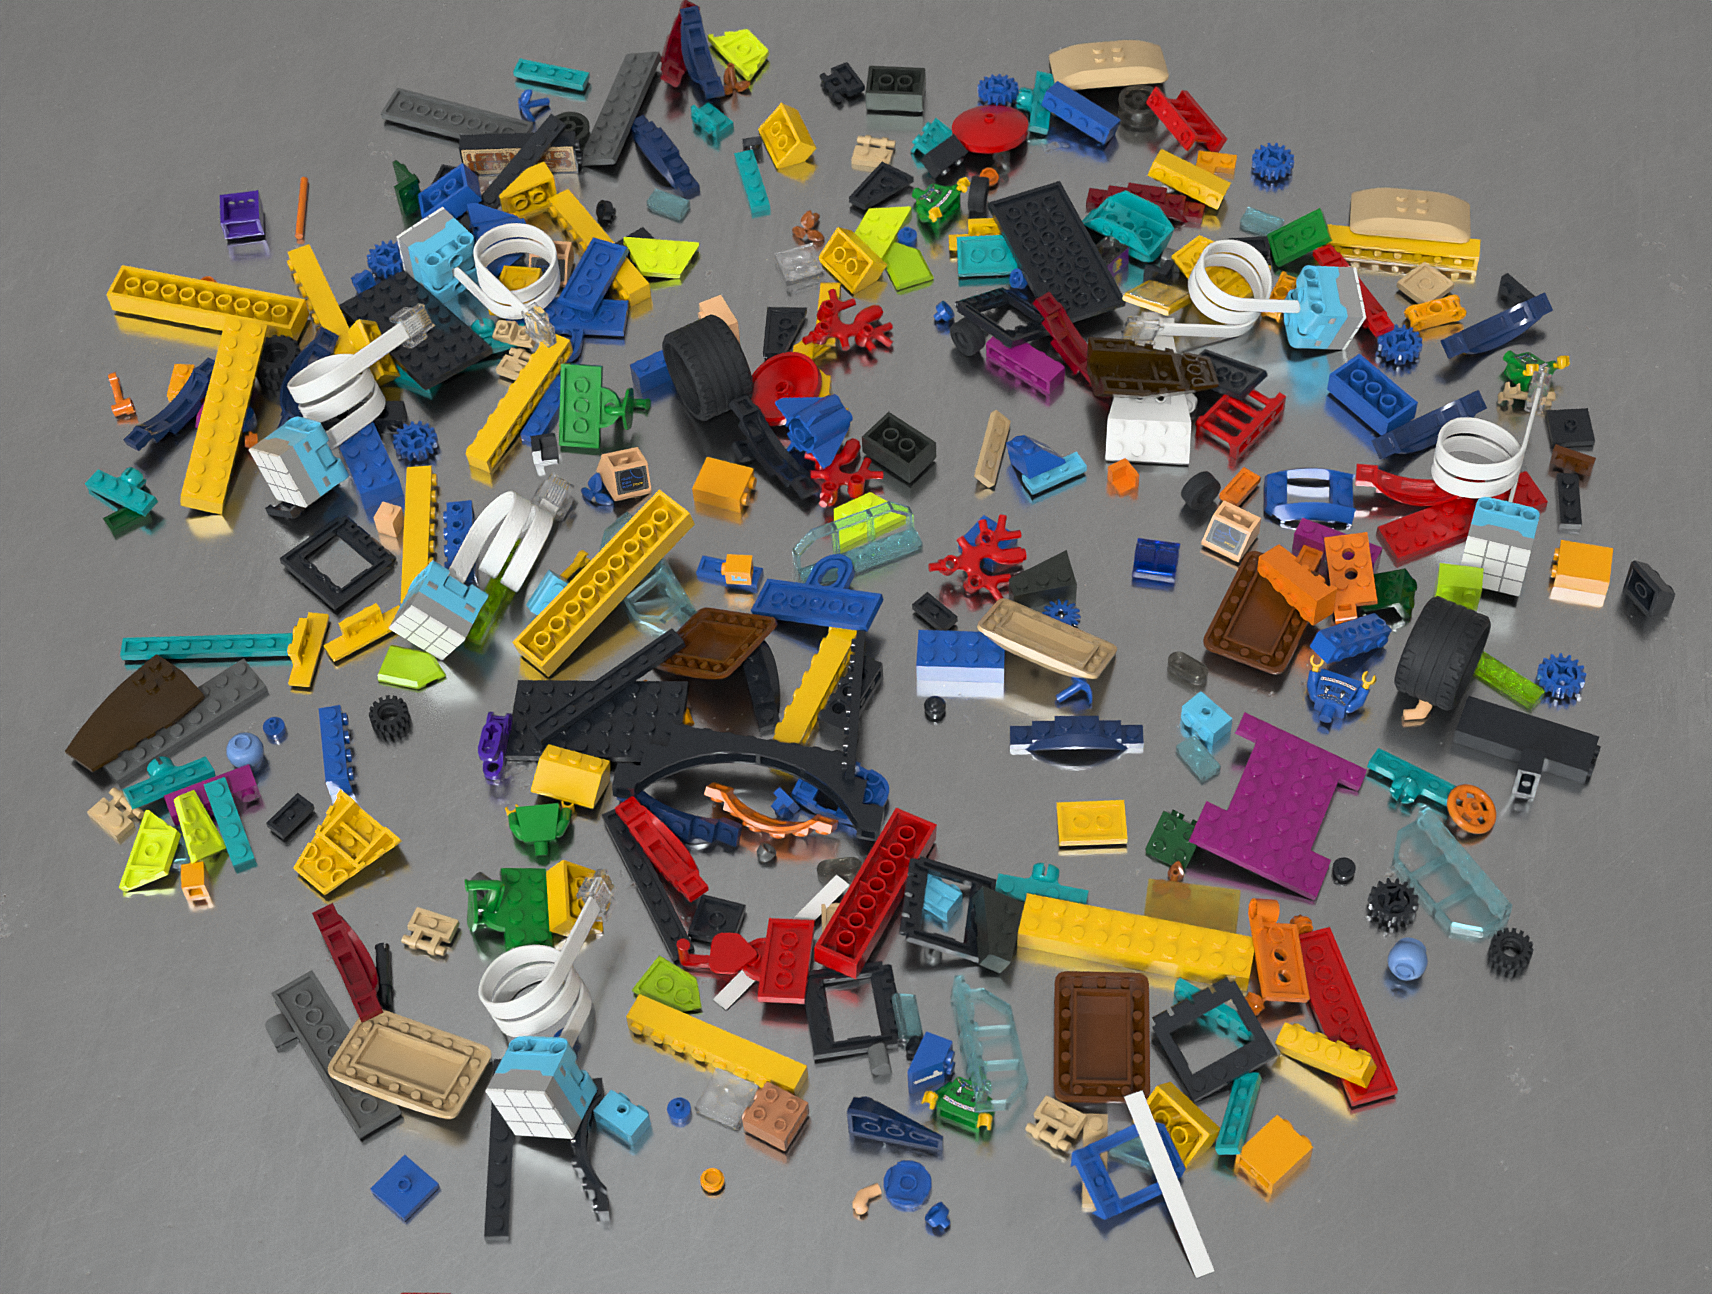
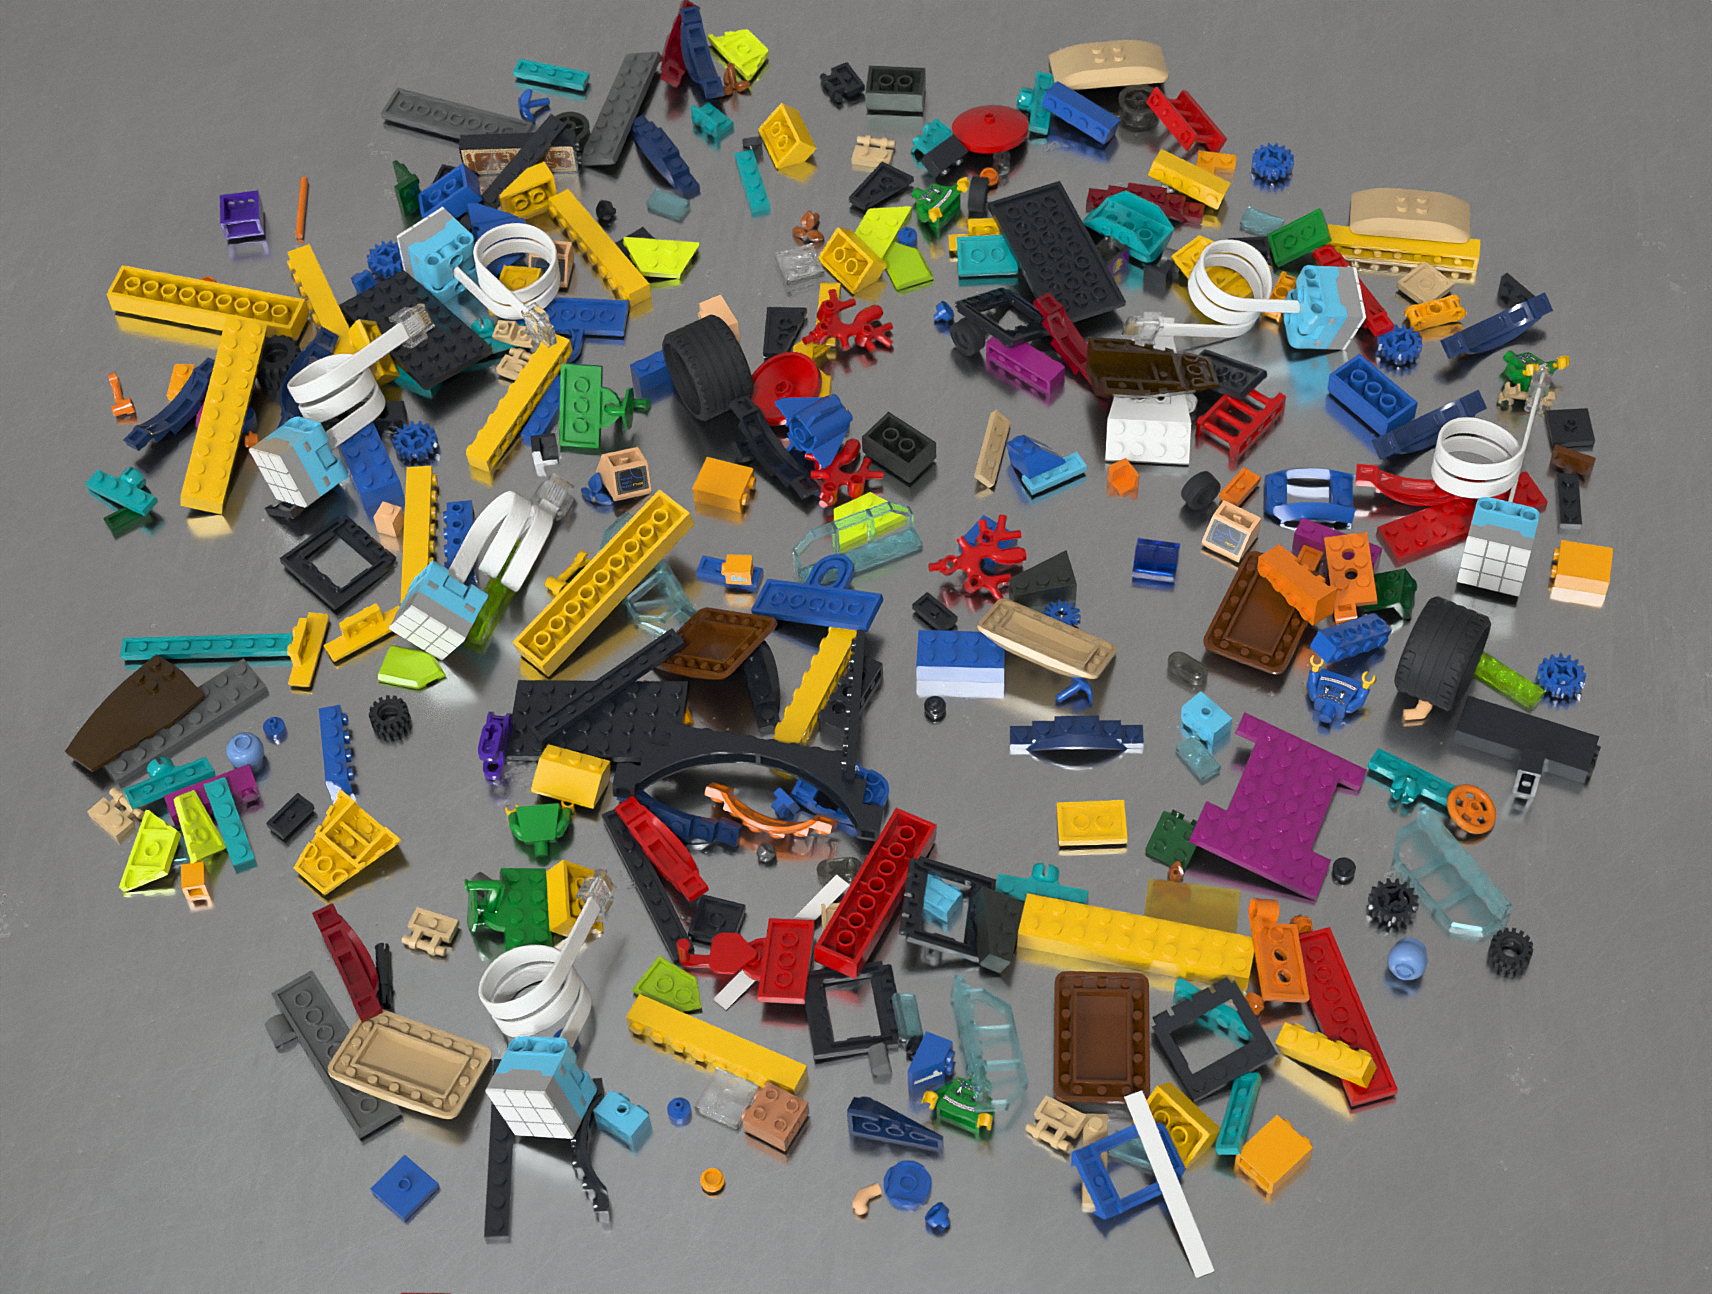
(546, 591): medium azure brick -> none
(593, 275): blue plate -> none
(998, 89): blue gear -> none
(1017, 279): blue tile -> none
(1158, 297): piece -> none
(1459, 584): lime brick -> none
(1648, 588): black slope -> none

